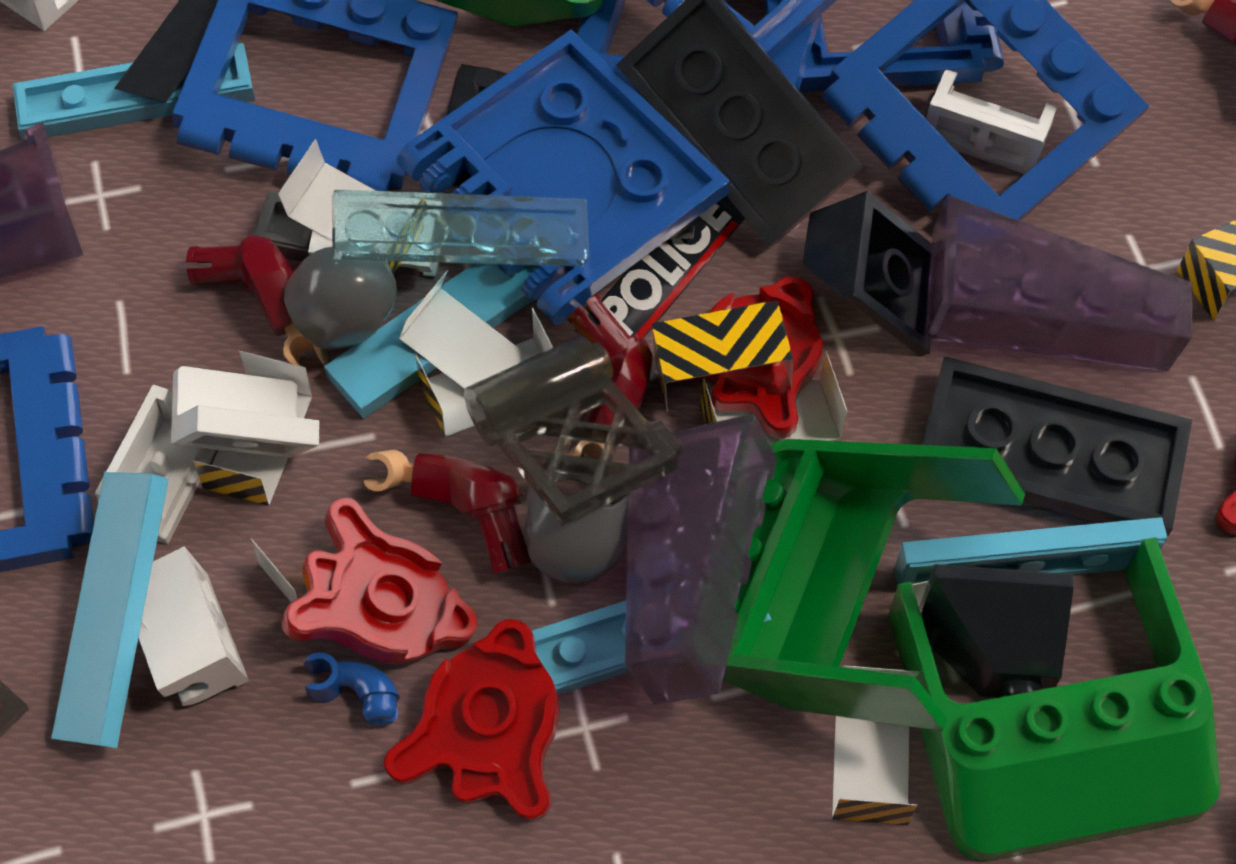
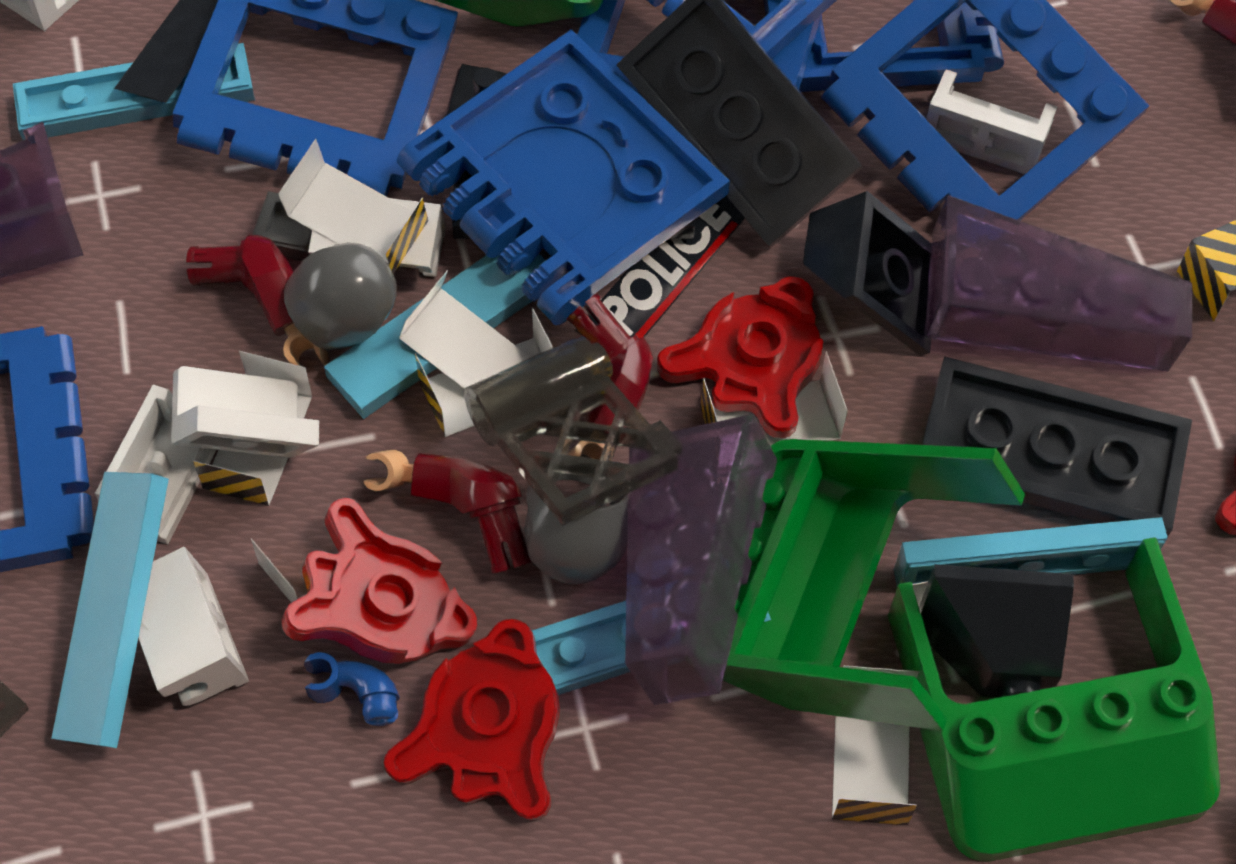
(459, 228): clear light blue plate -> none
(720, 343): sticker -> none

